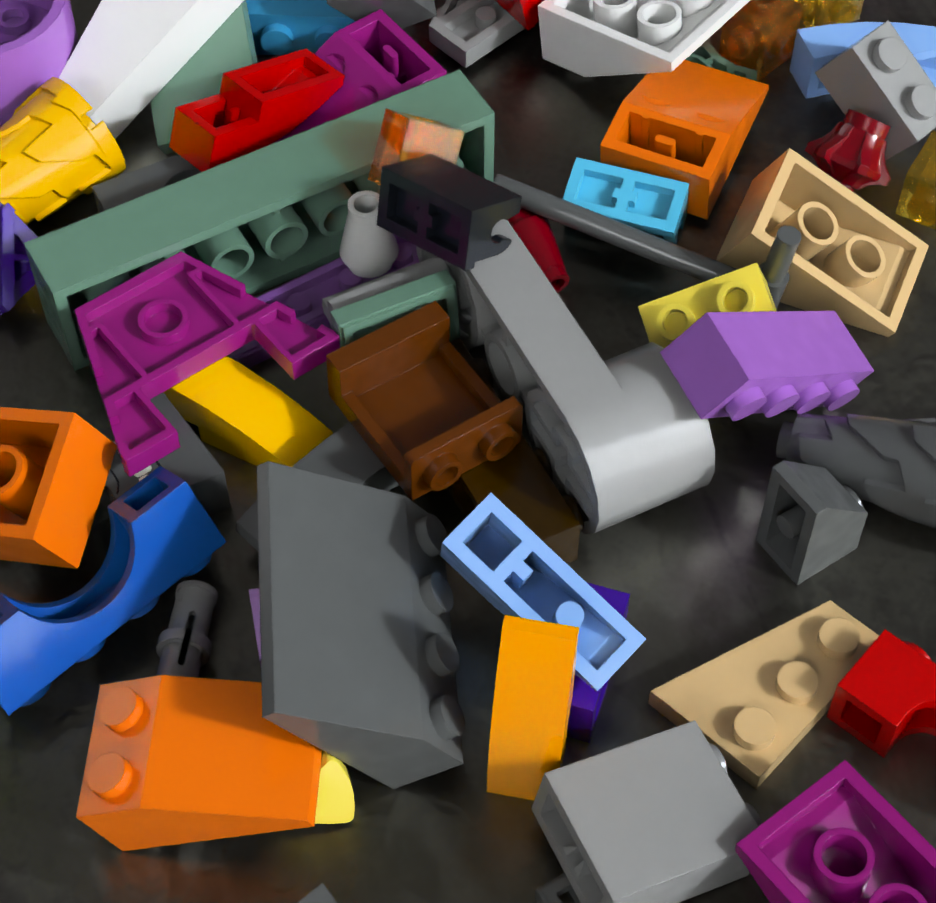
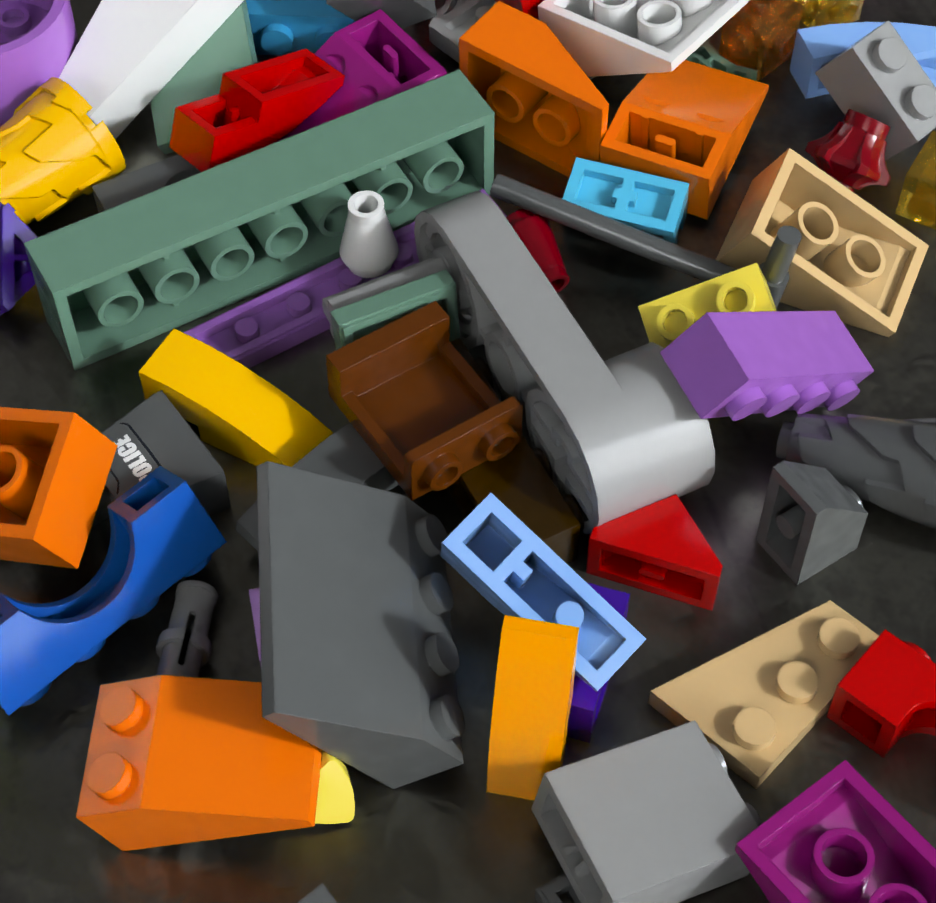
(171, 327): magenta wing -> none
(412, 136): clear orange brick -> none
(445, 209): black hinge -> none
(534, 87): none -> orange slope
(657, 553): none -> red slope

